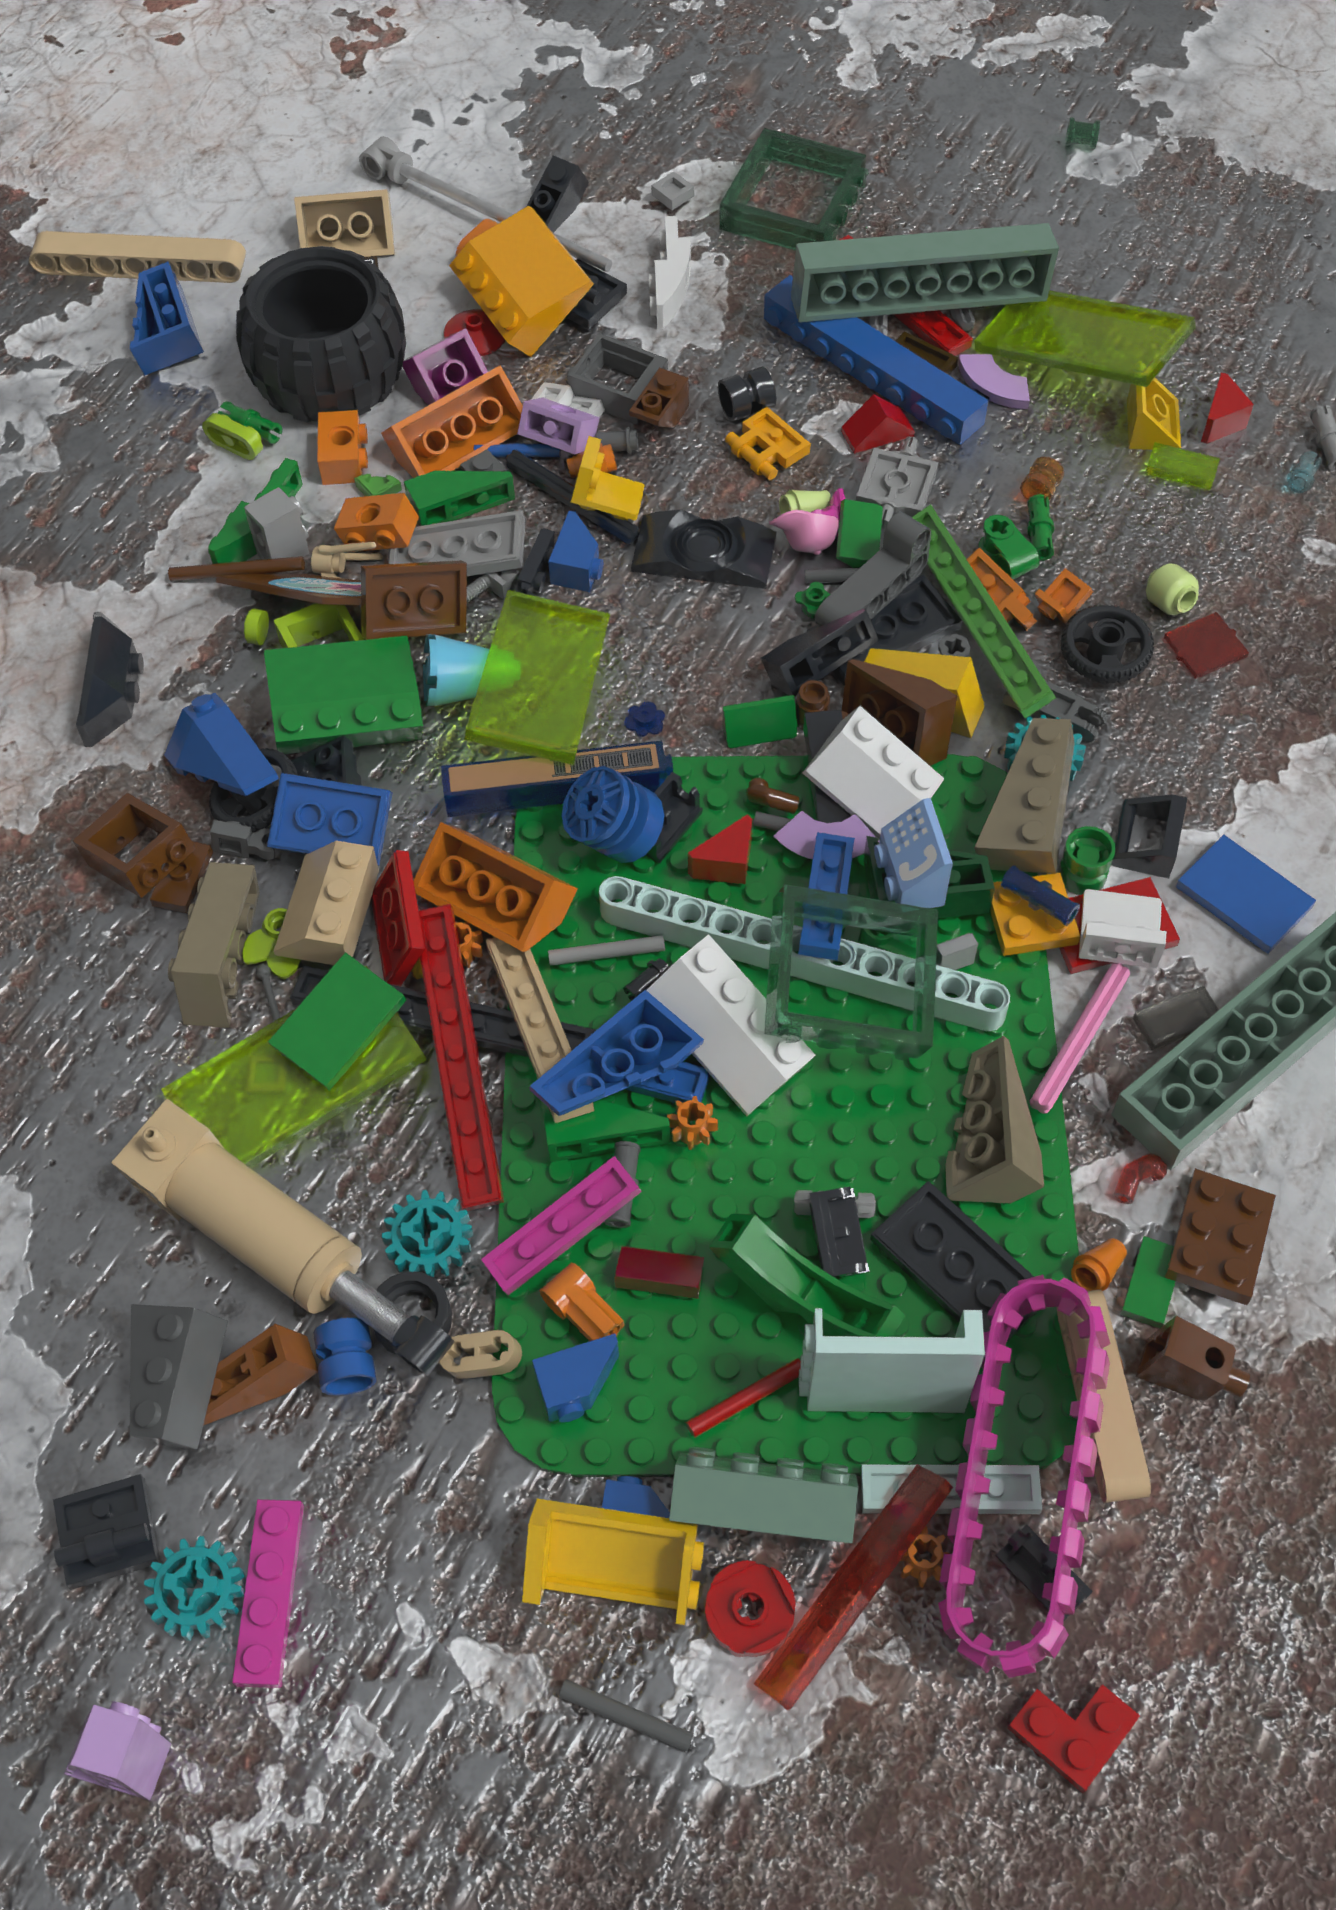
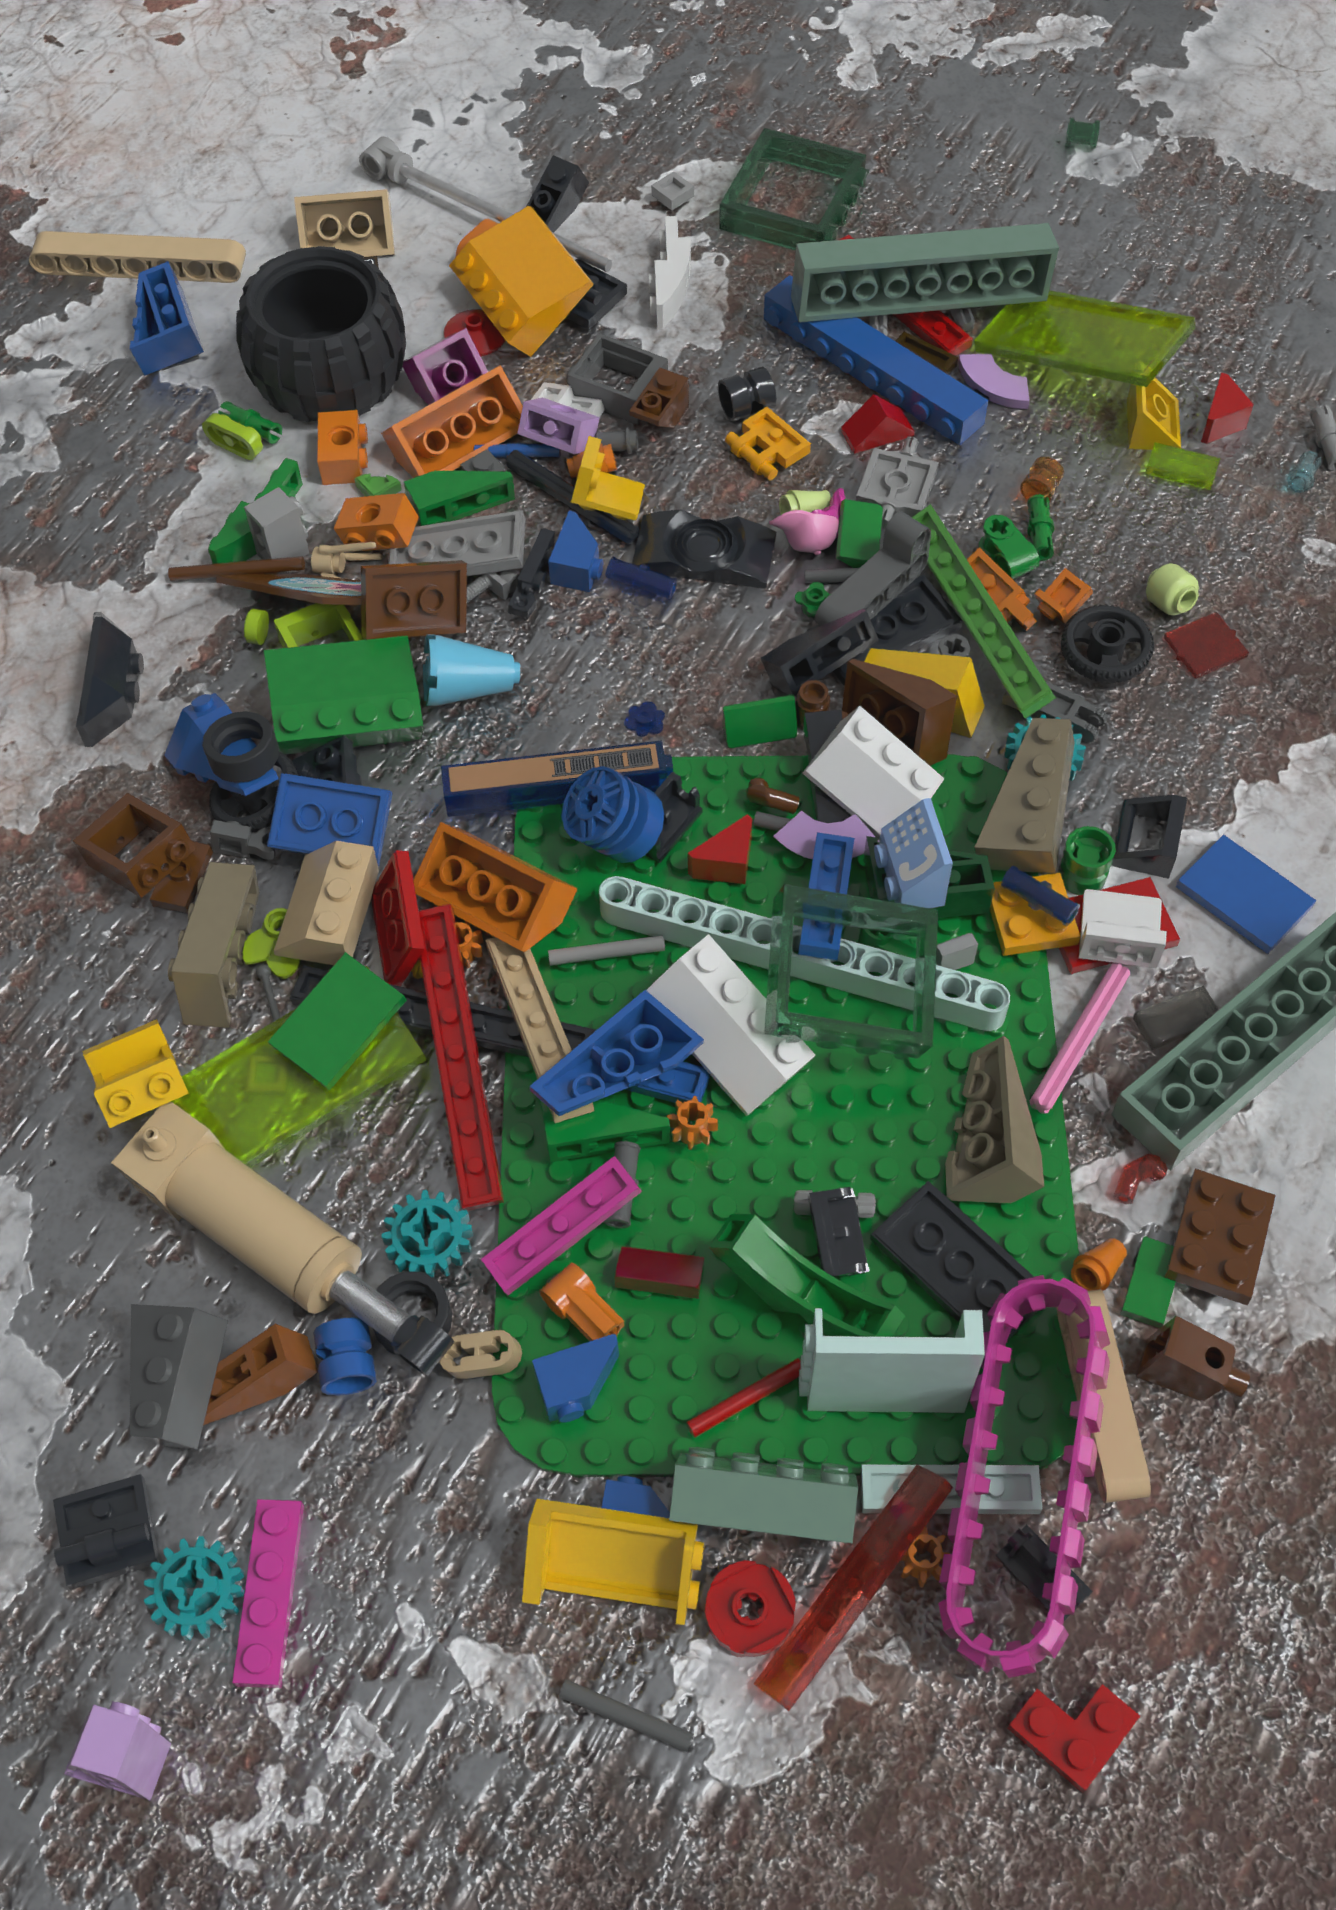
(134, 1073): none -> yellow panel
(233, 728): none -> black tyre
(538, 677): clear neon green tile -> none
(641, 578): none -> clear blue pin
(646, 978): black pin -> none

